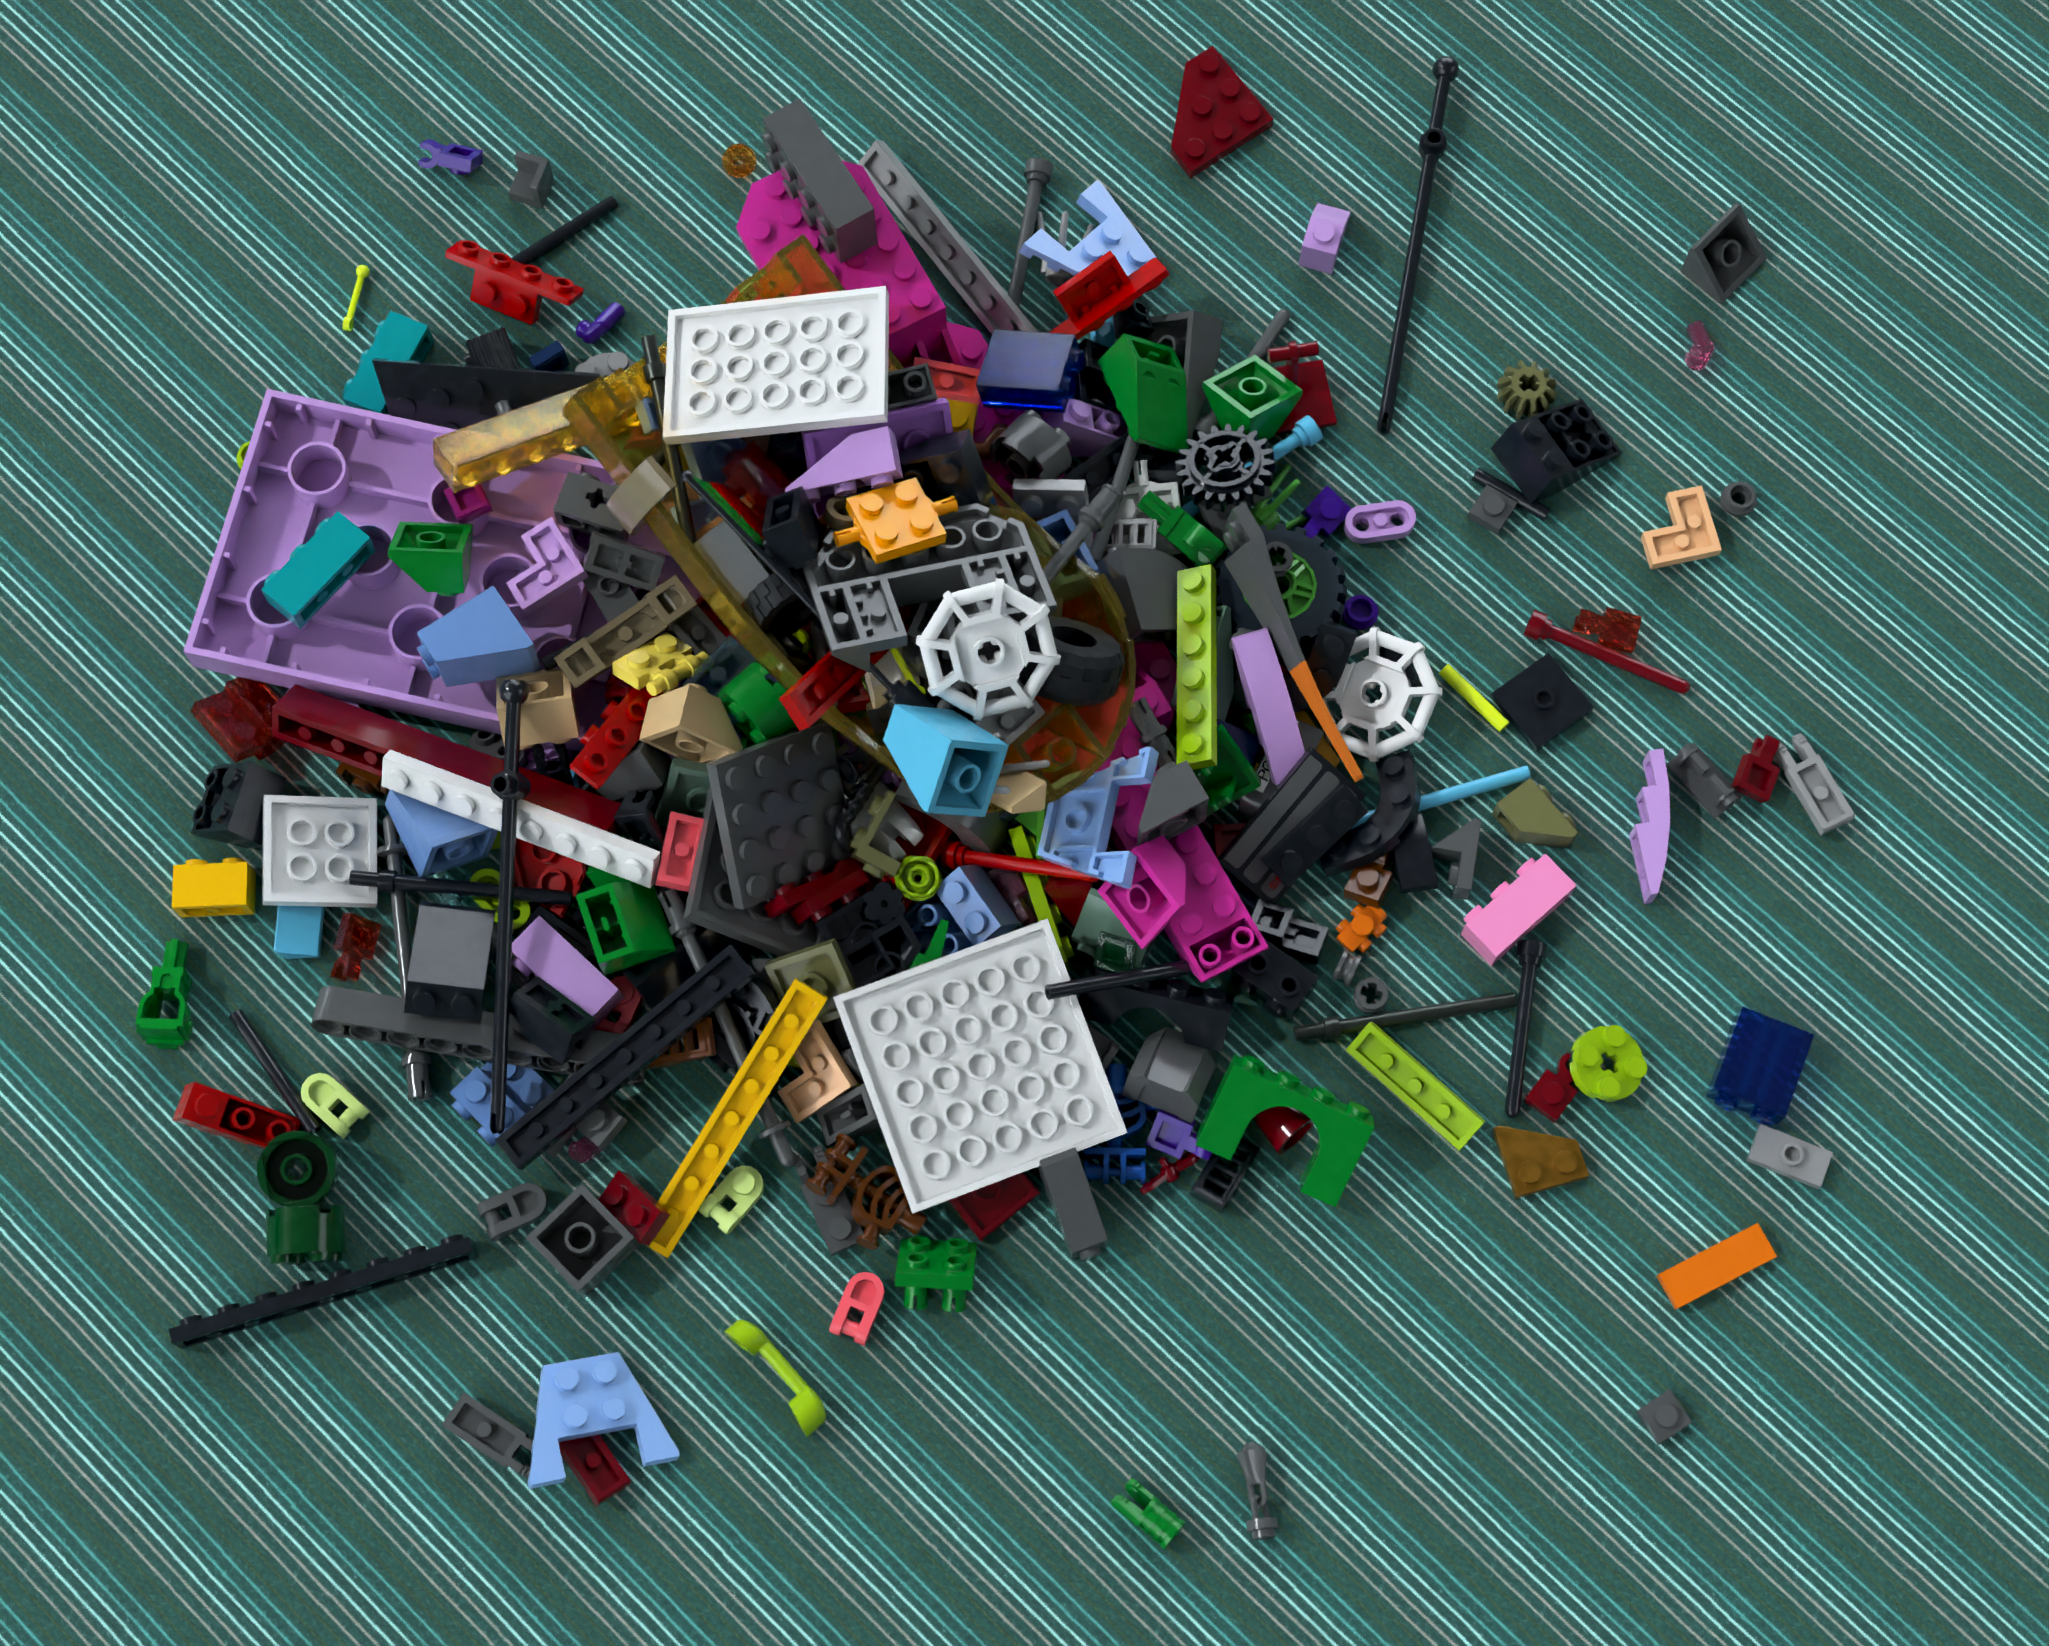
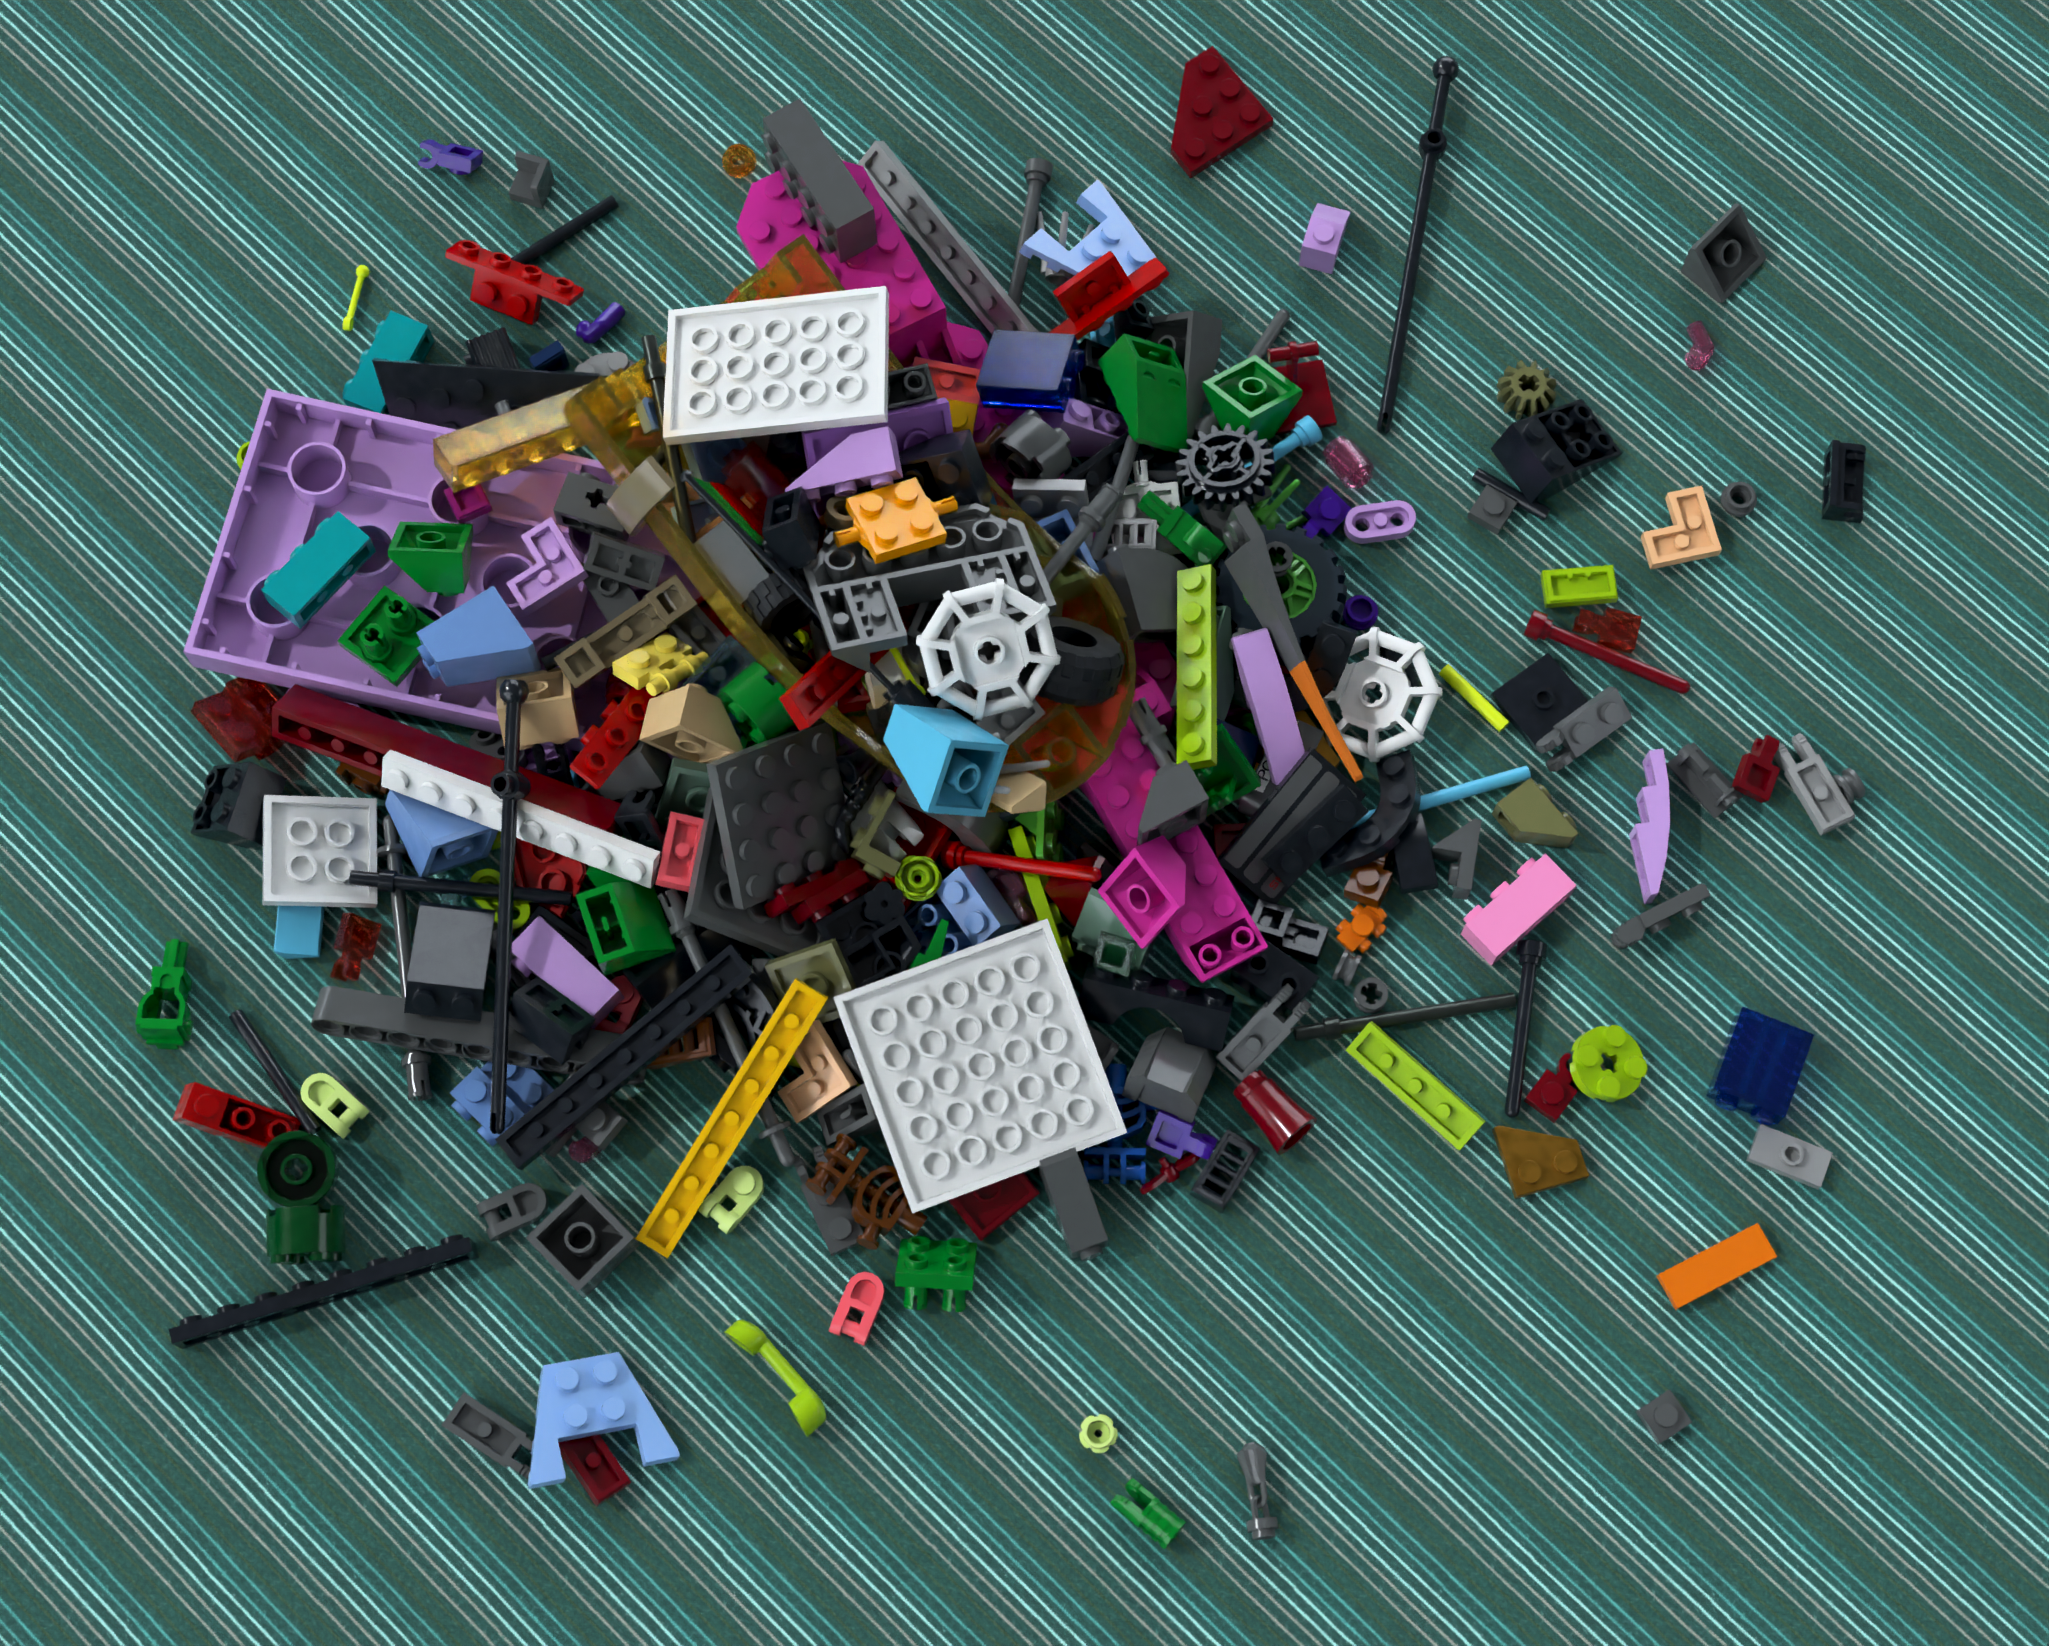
(213, 888): yellow brick -> none
(386, 636): none -> green plate
(634, 1207): dark red plate -> none
(1081, 821): light blue wing -> none
(1101, 1423): none -> yellowish green plate
(1116, 979): black piece -> none
(1252, 1088): green arch -> none
(1260, 1035): none -> dark grey hinge
(1348, 462): none -> clear pink brick
(1579, 586): none -> lime plate
(1584, 728): none -> dark grey hinge
(1658, 916): none -> dark grey hinge
(1843, 482): none -> black hinge
(1850, 785): none -> dark grey bush

